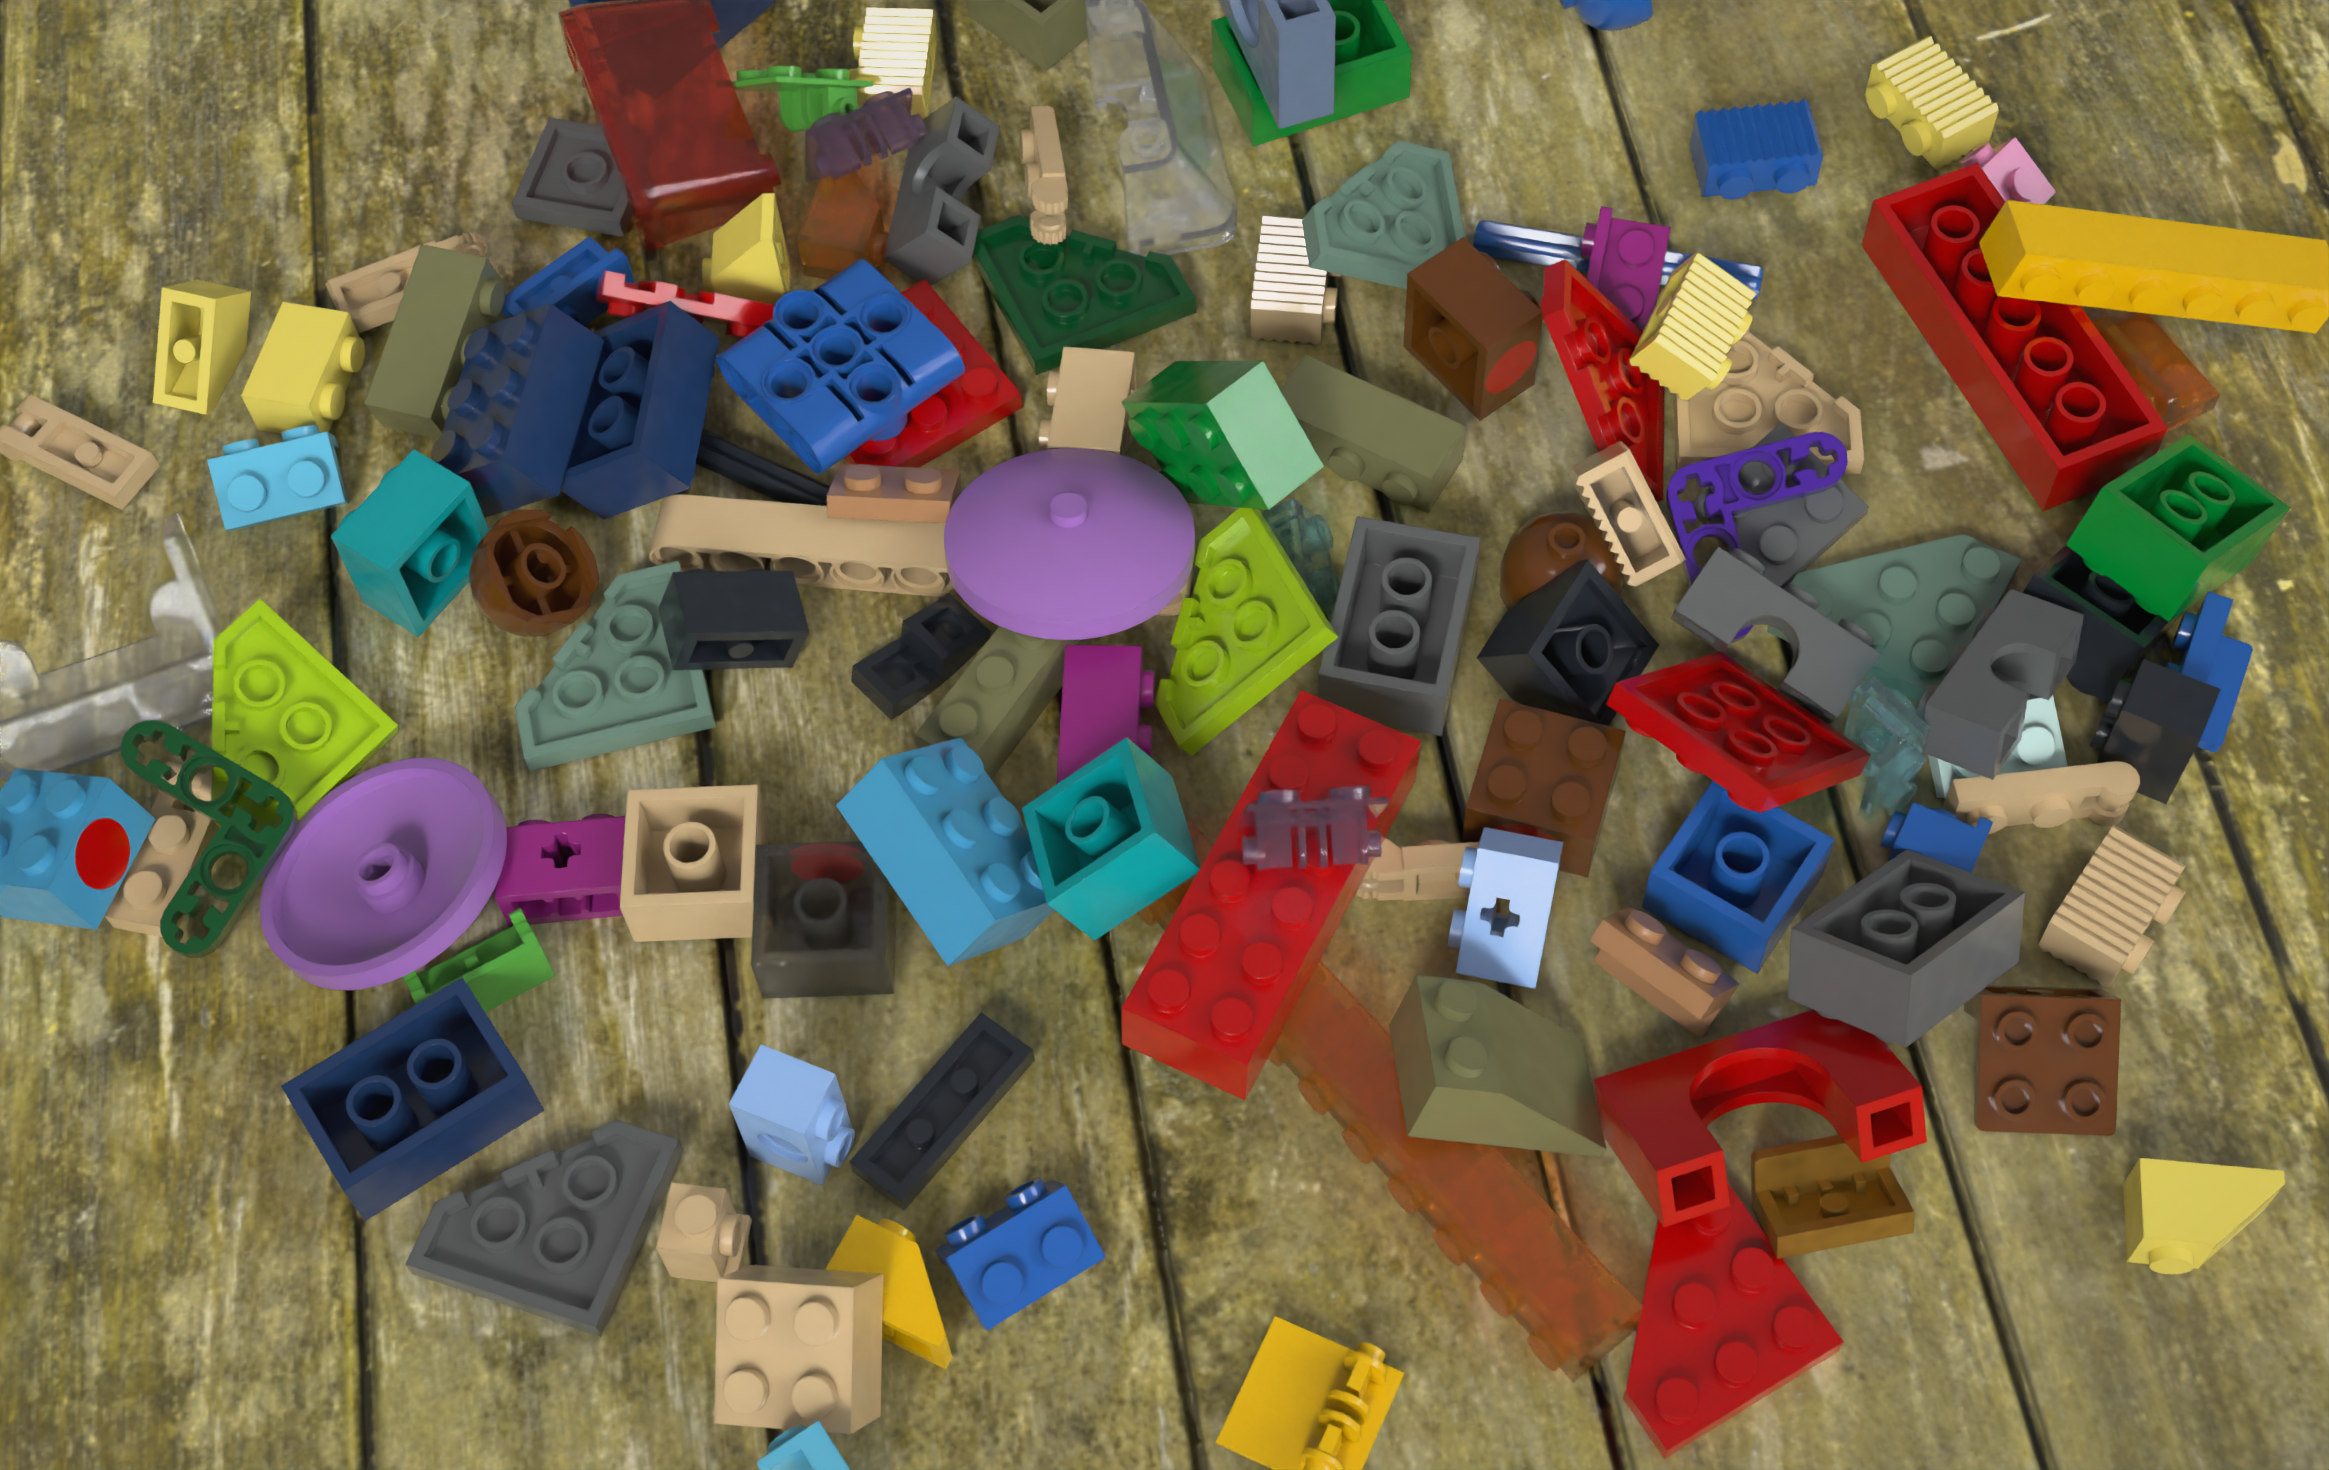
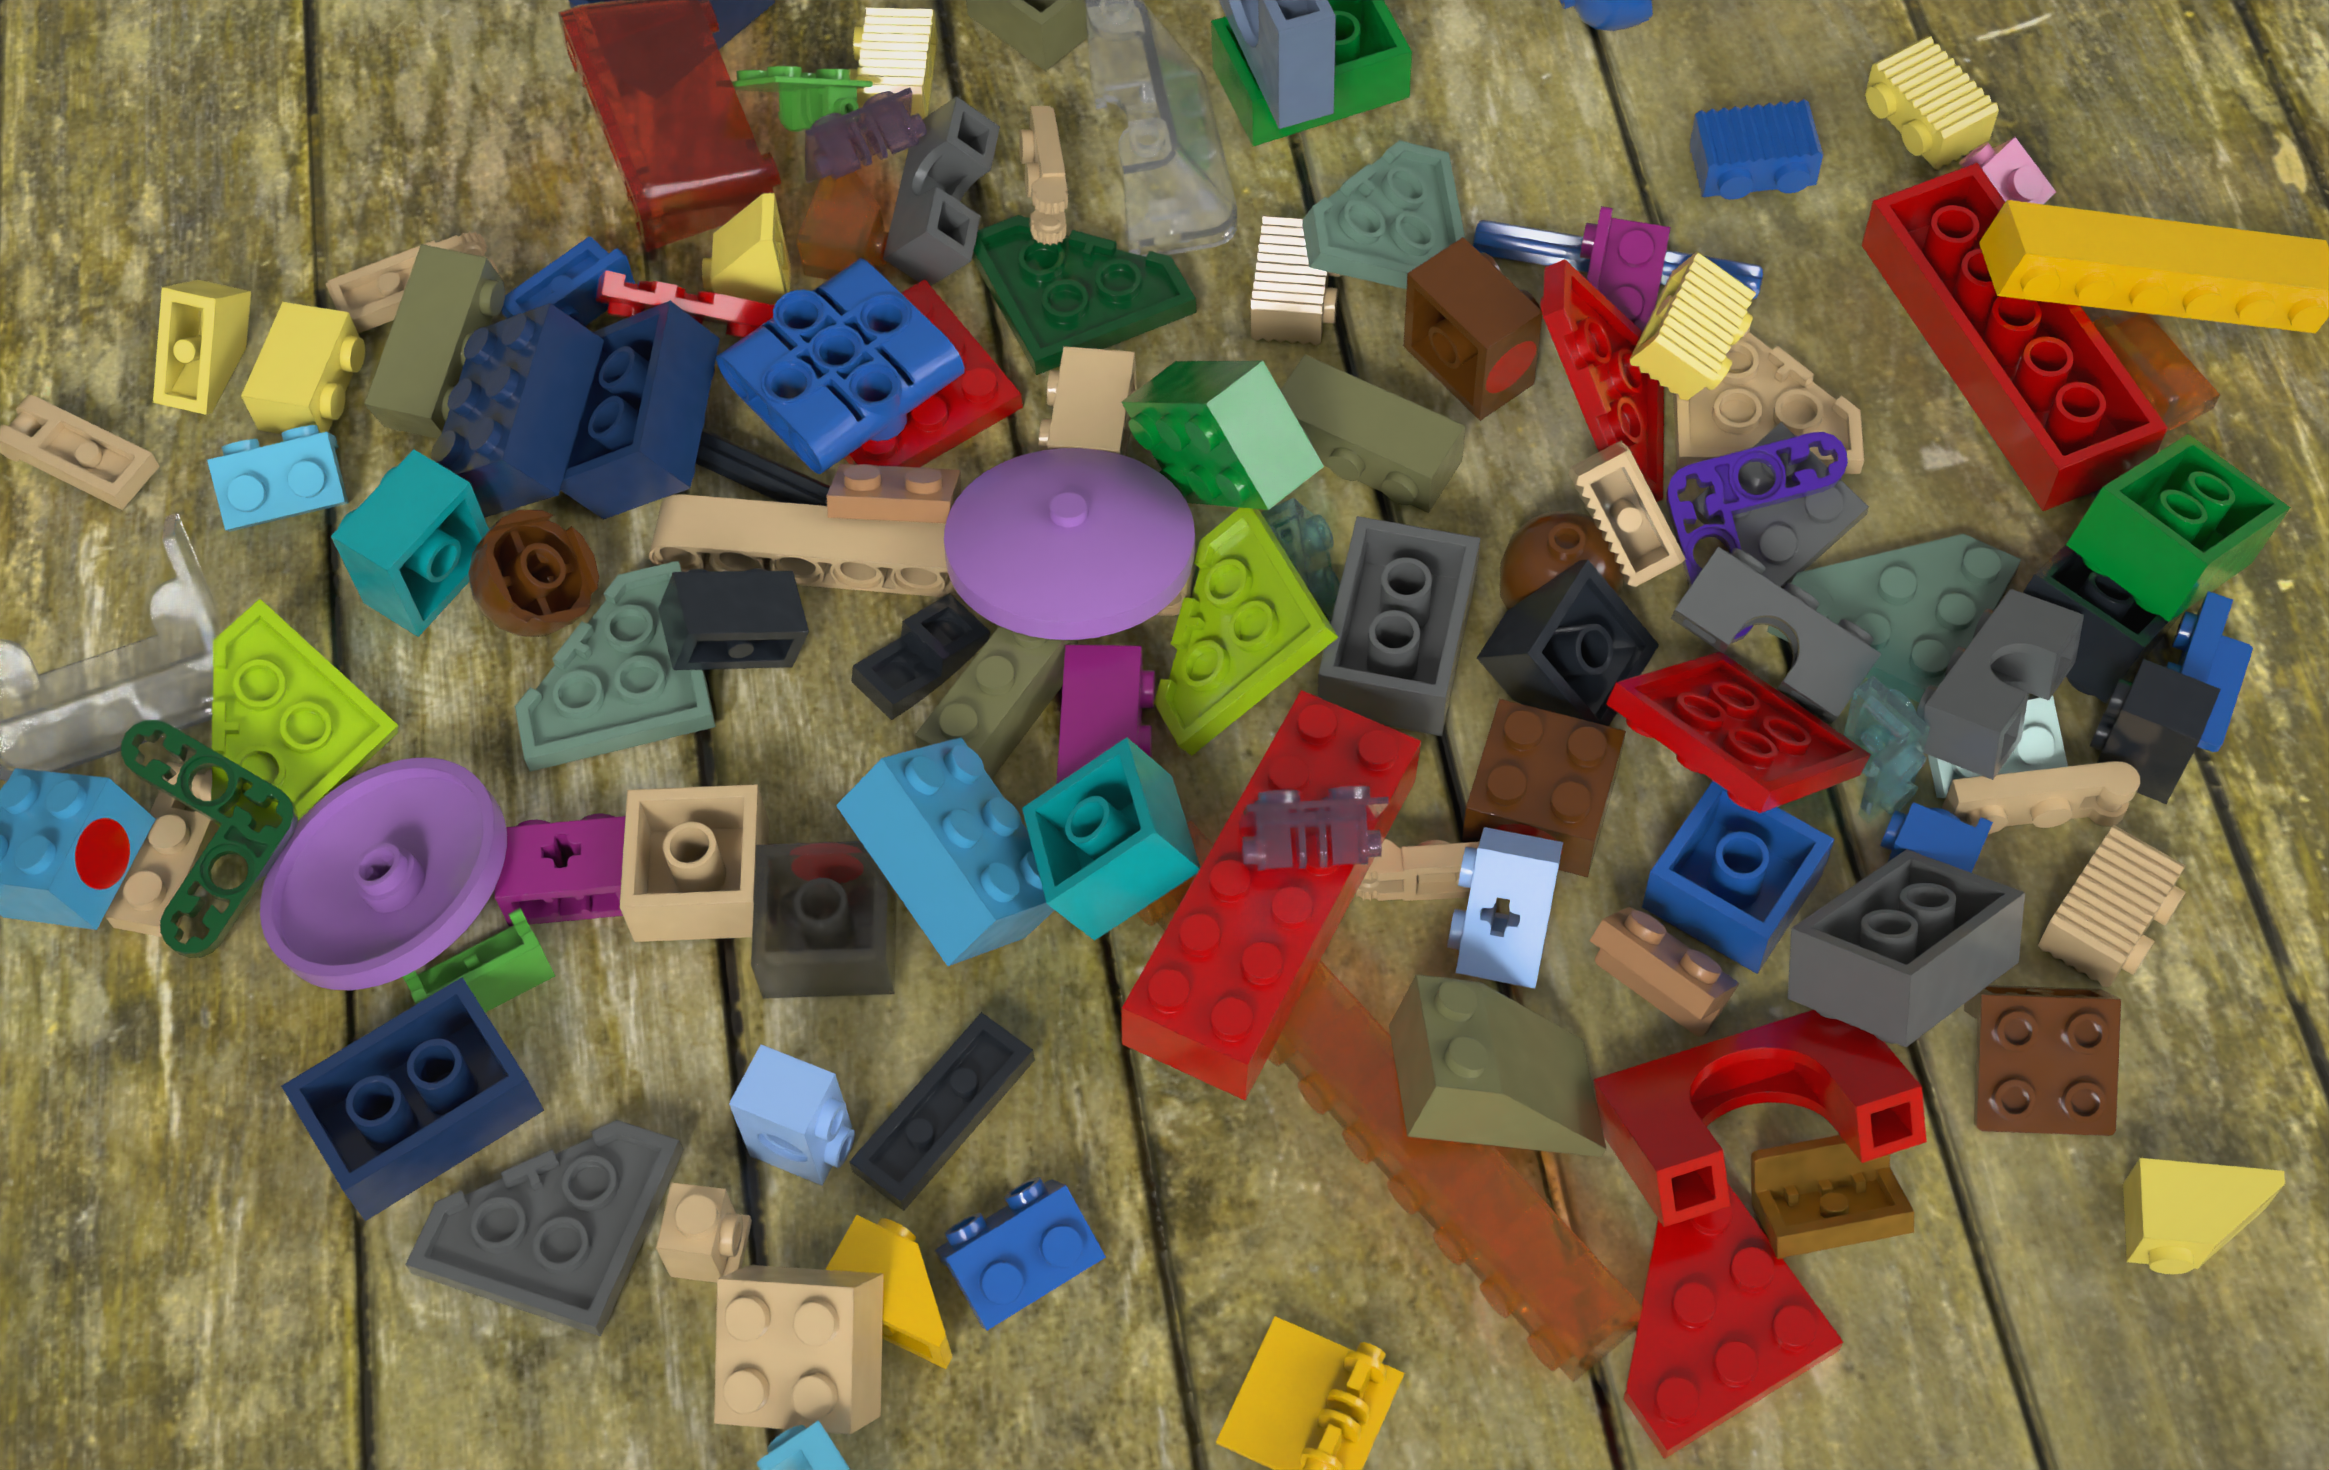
(573, 181): dark grey plate -> none

